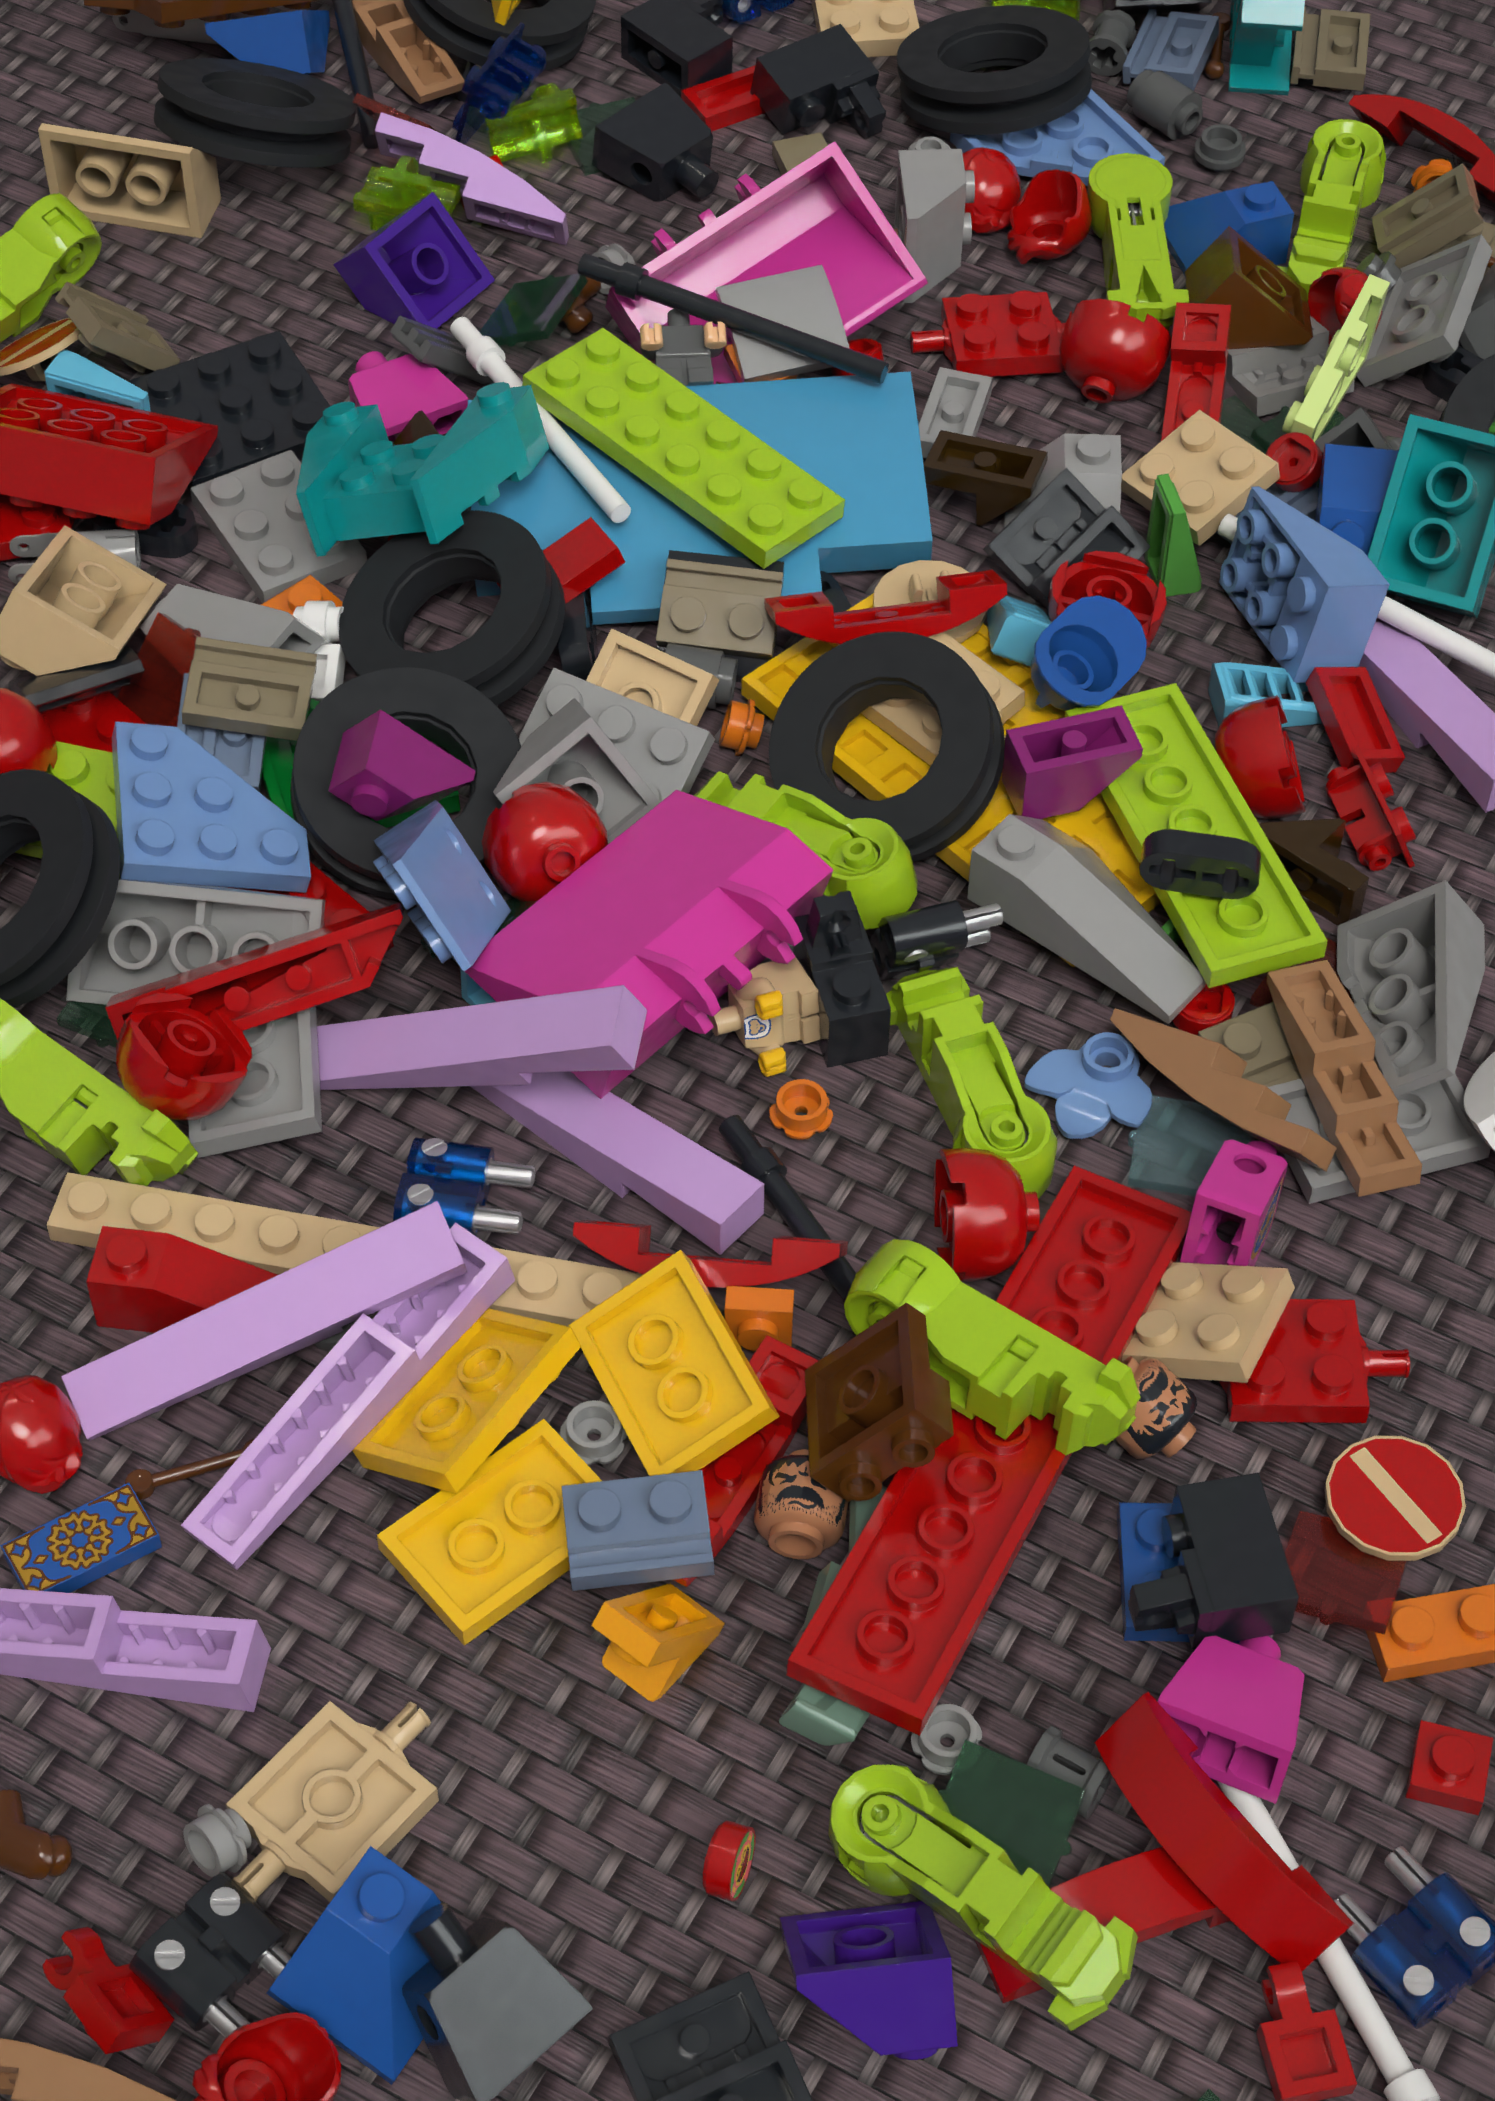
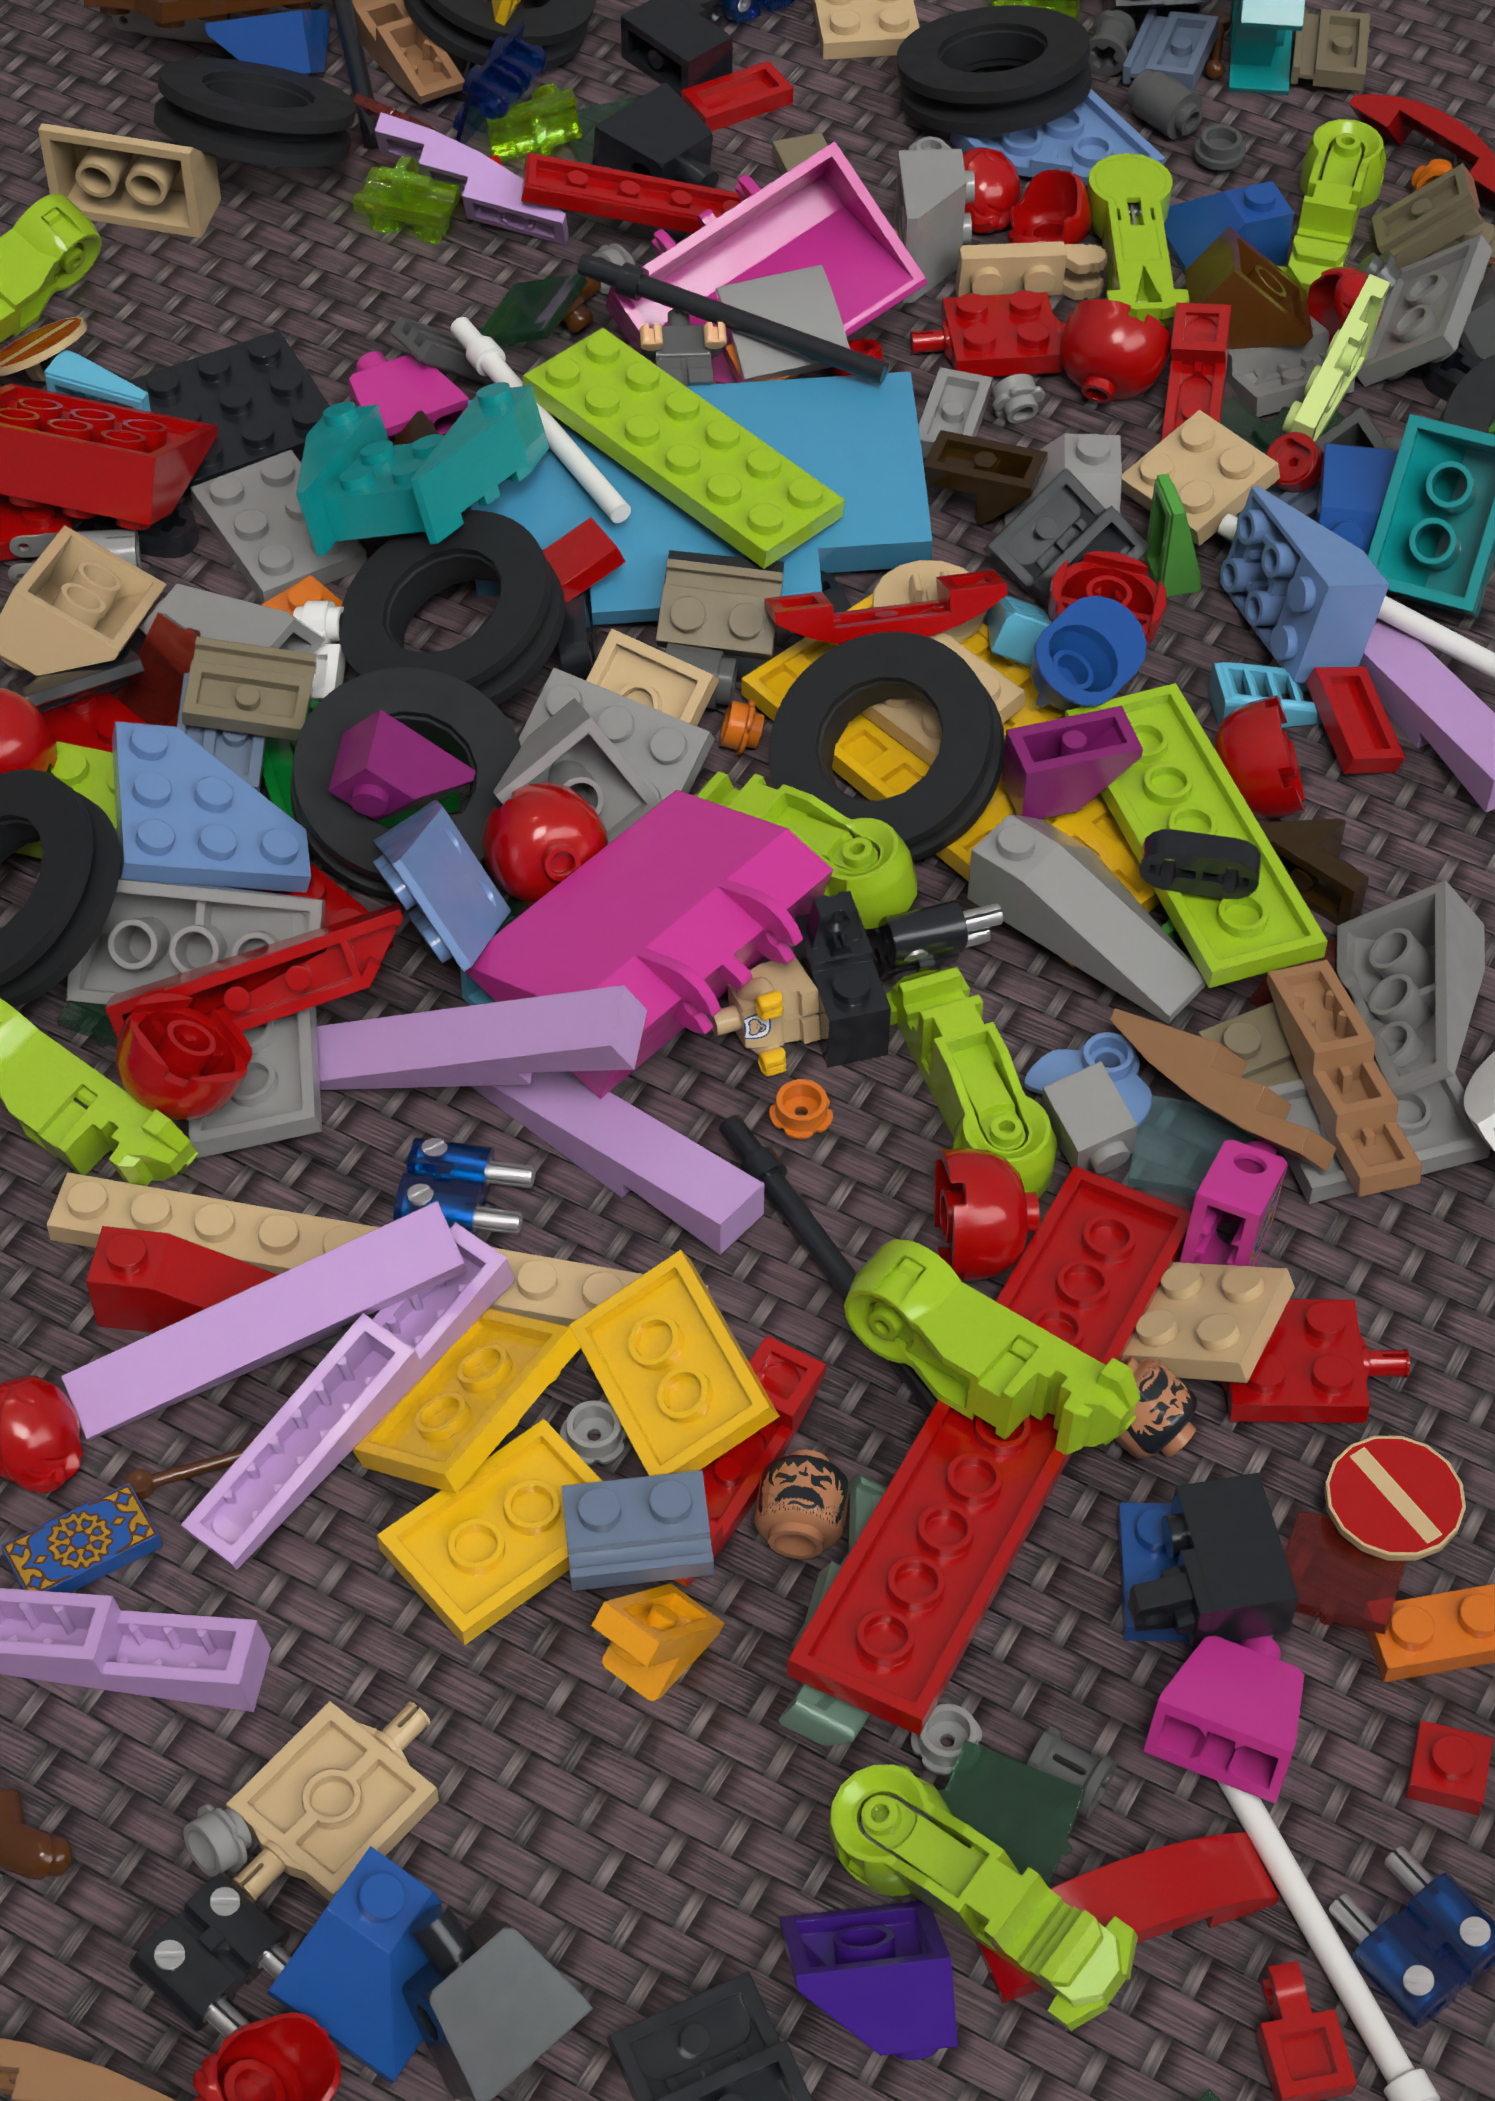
(106, 1998): red plate -> none
(116, 329): dark tan plate -> none
(415, 267): dark purple slope -> none
(620, 194): none -> red tile
(630, 1245): red slope -> none
(729, 1860): red tile -> none
(758, 1313): orange plate -> none
(819, 80): black hinge -> none
(876, 1407): reddish brown plate -> none
(1017, 398): none -> light grey plate
(1031, 267): none -> tan hinge
(1090, 1120): none -> light grey brick
(1206, 1009): red tile -> none
(1213, 1841): red slope -> none
(1381, 832): red hinge -> none

